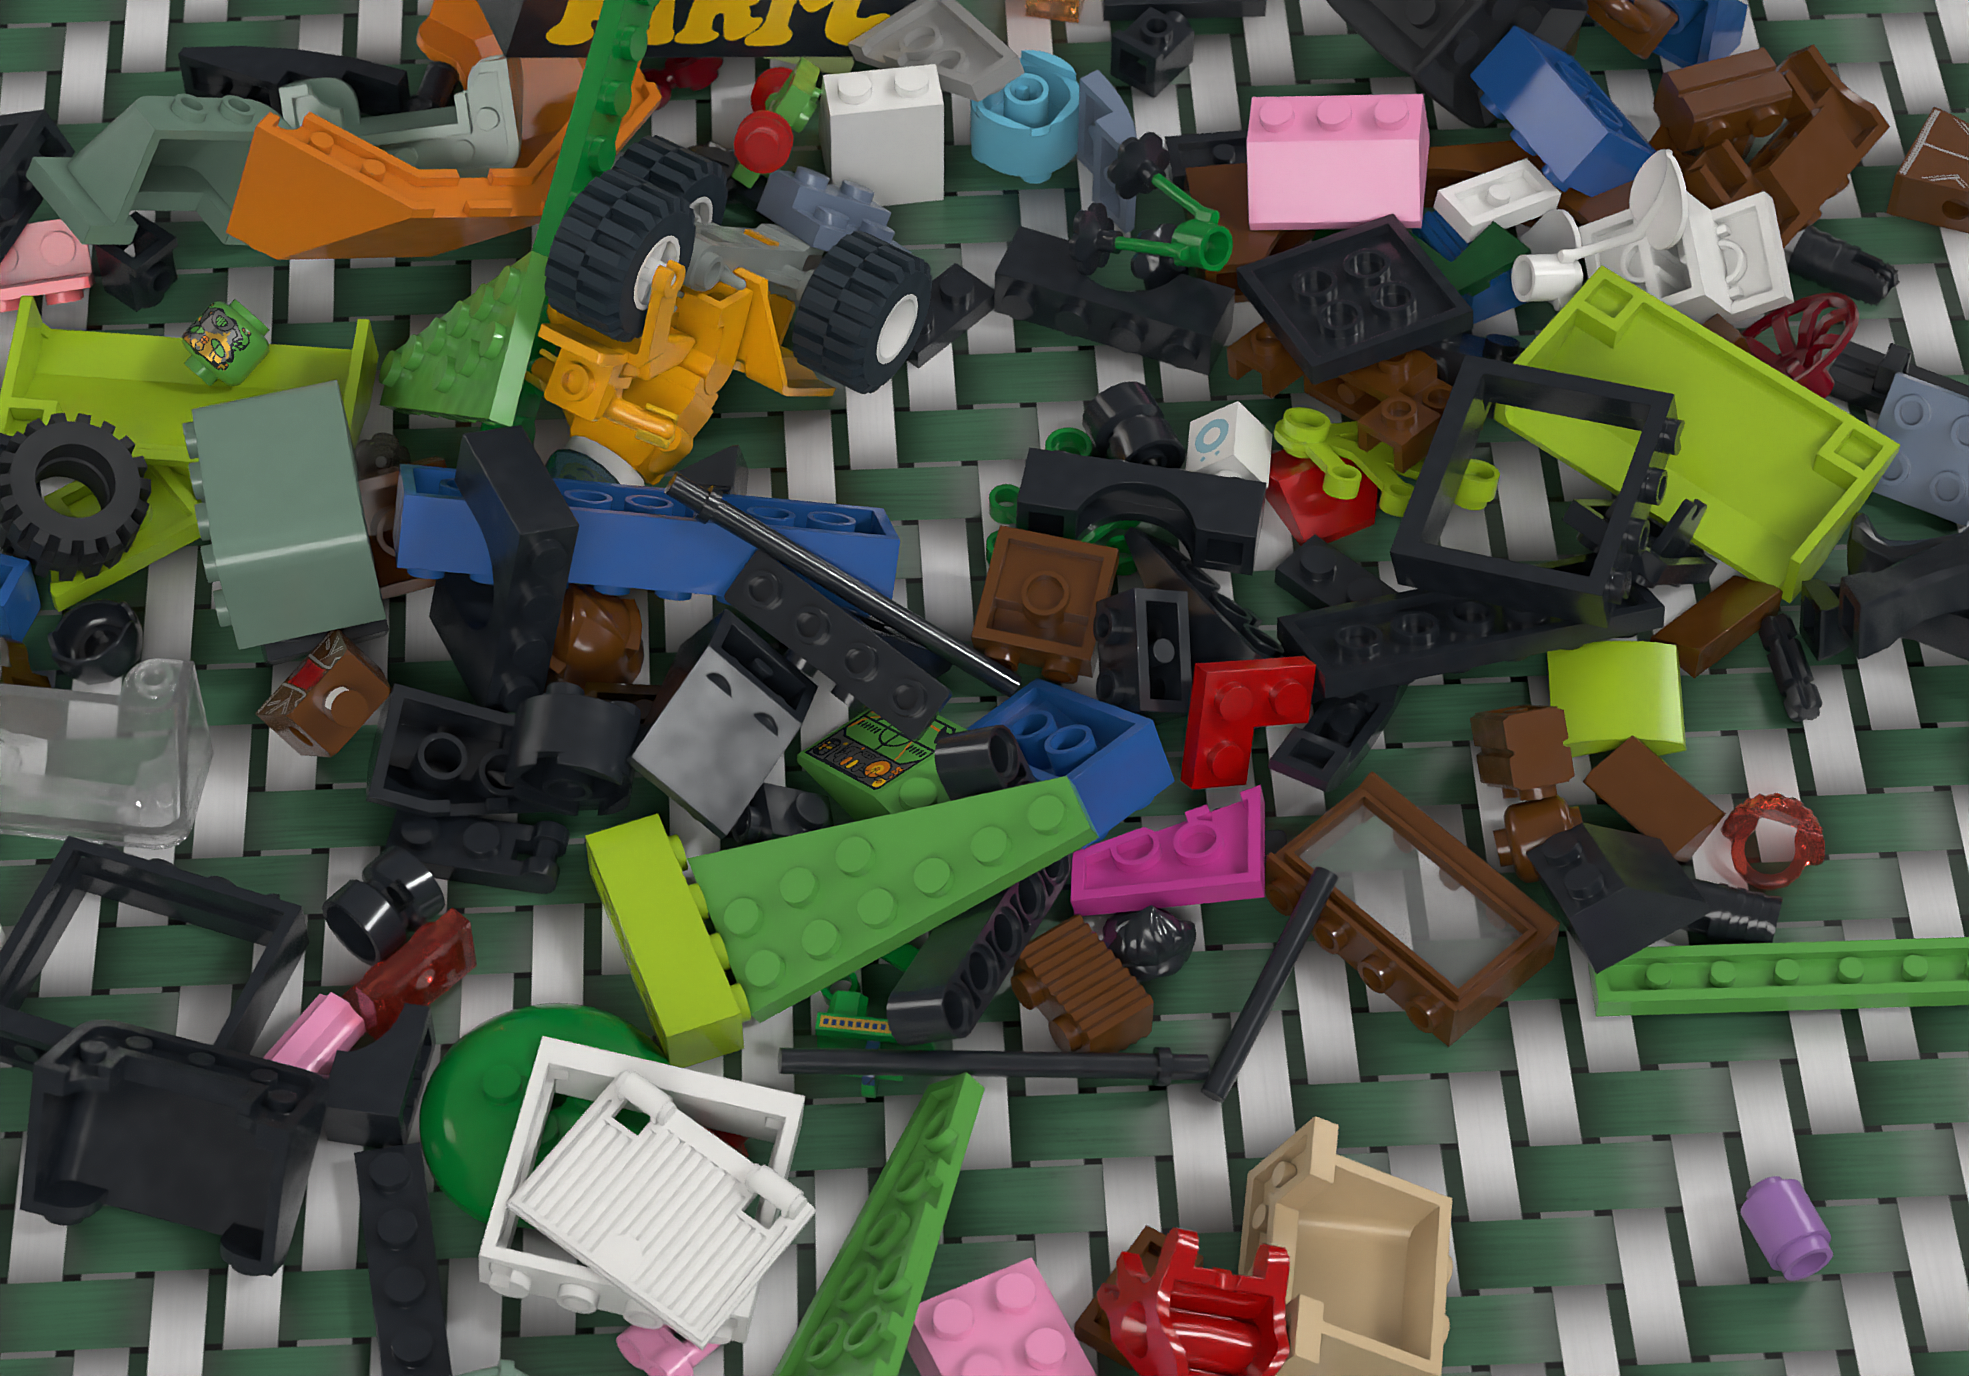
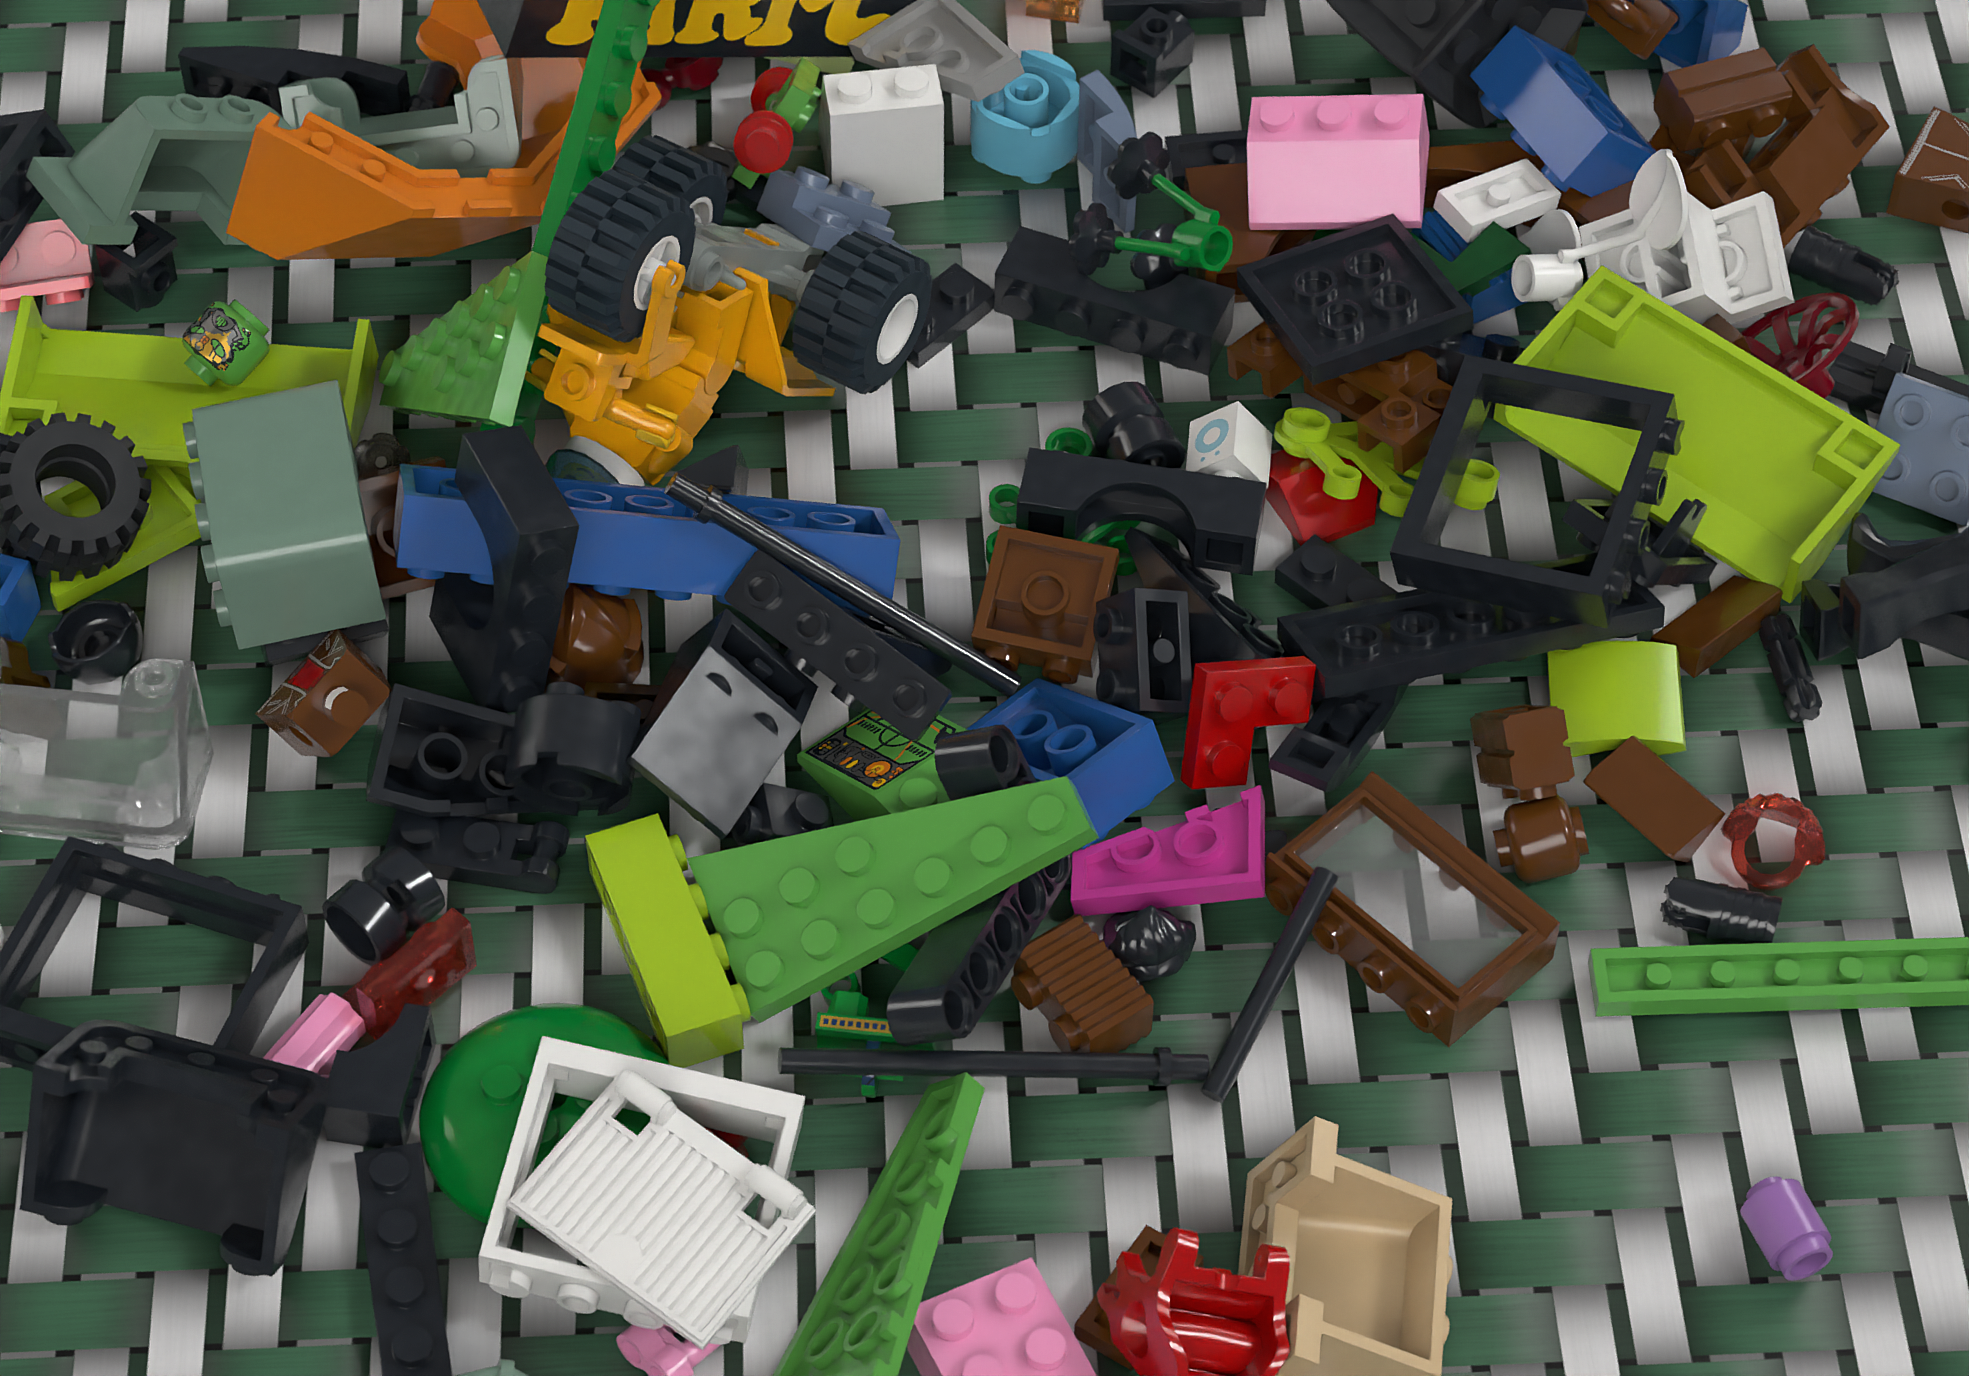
(1614, 890): black slope -> none

